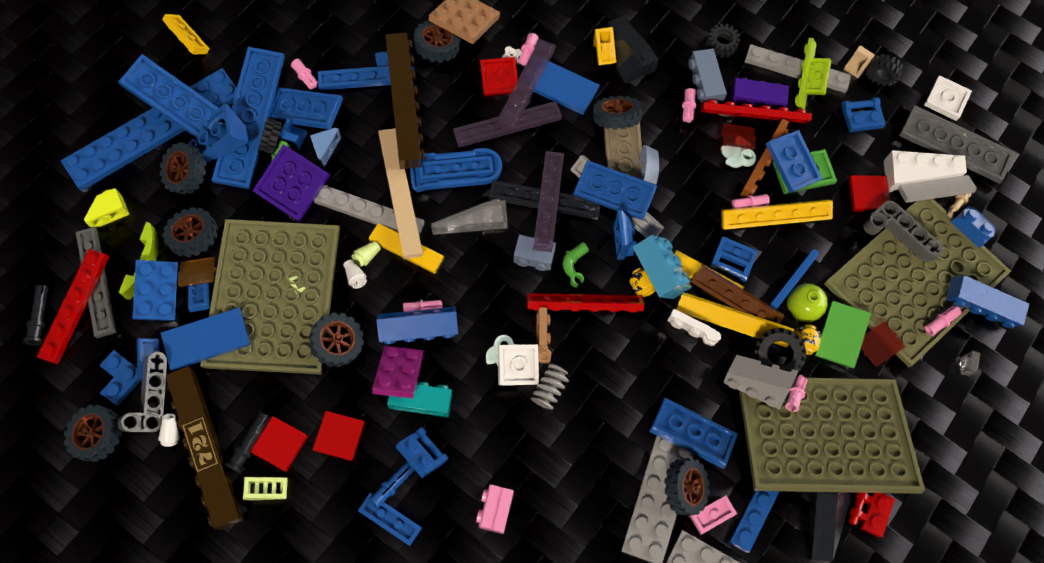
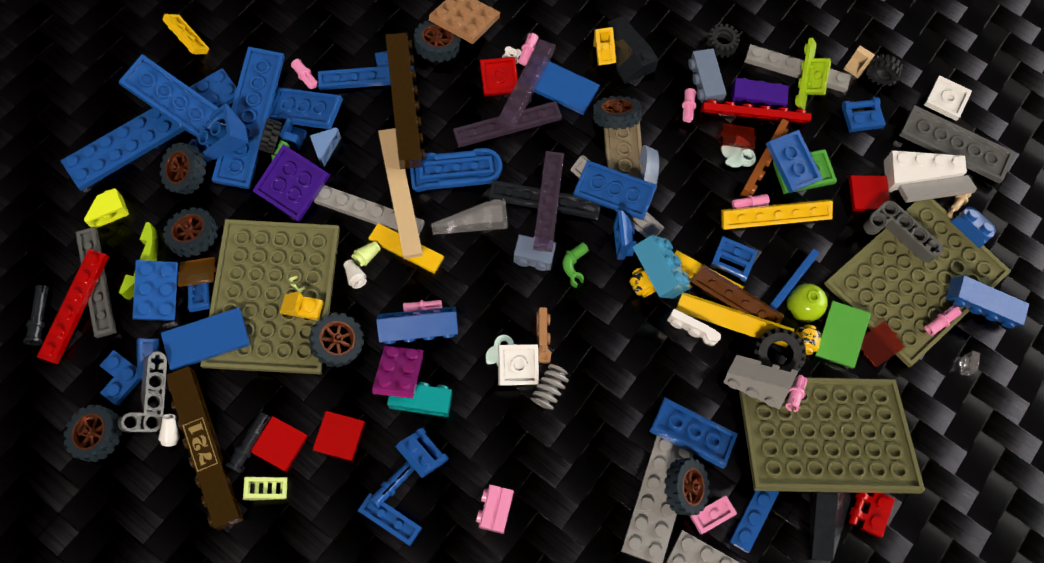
(299, 306): none -> yellow slope
(590, 302): red plate -> none

